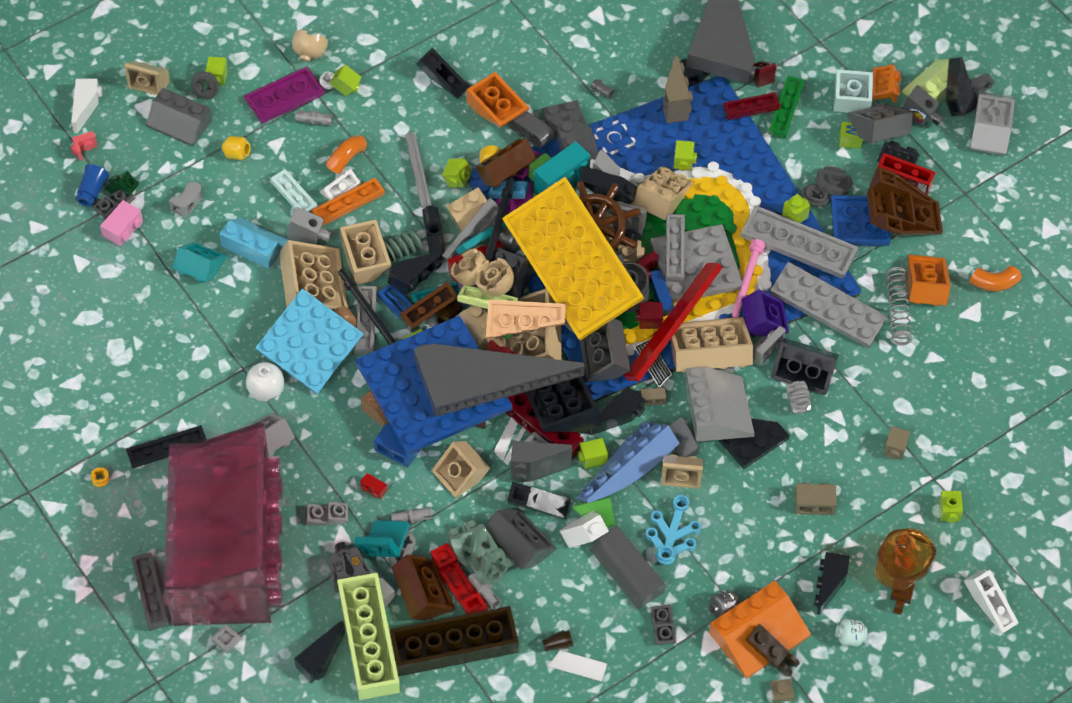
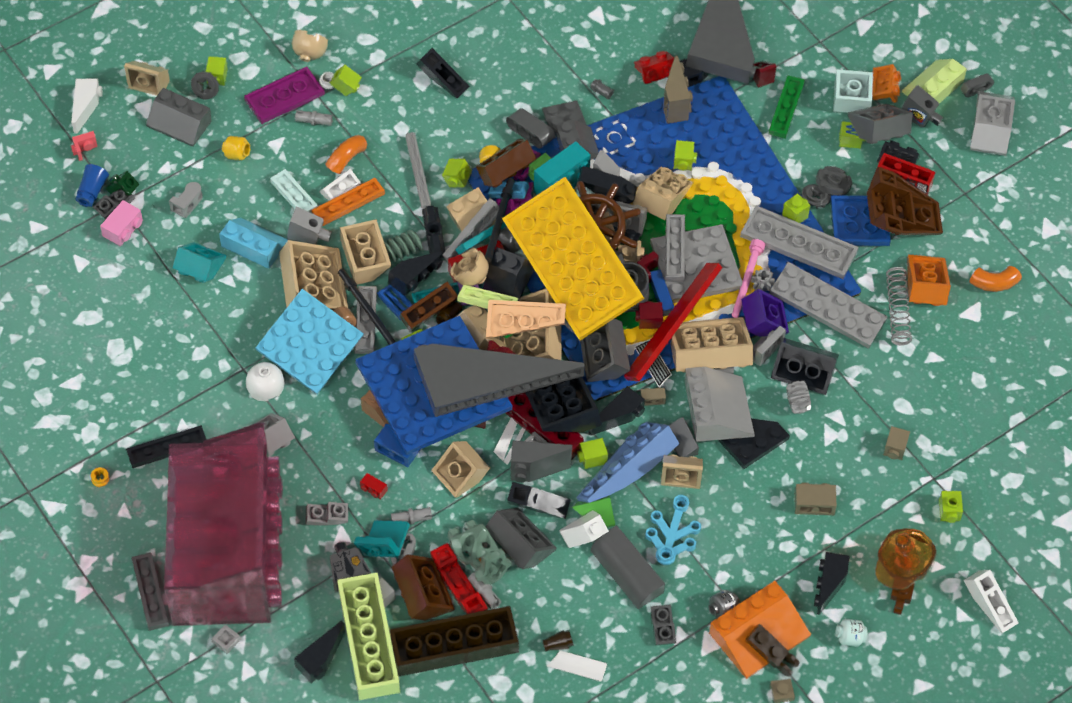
(494, 277): tan cylinder -> none
(495, 100): orange slope -> none
(655, 66): none -> red bracket
(751, 106): dark red tile -> none
(763, 280): none -> light grey gear
(959, 91): black slope -> none

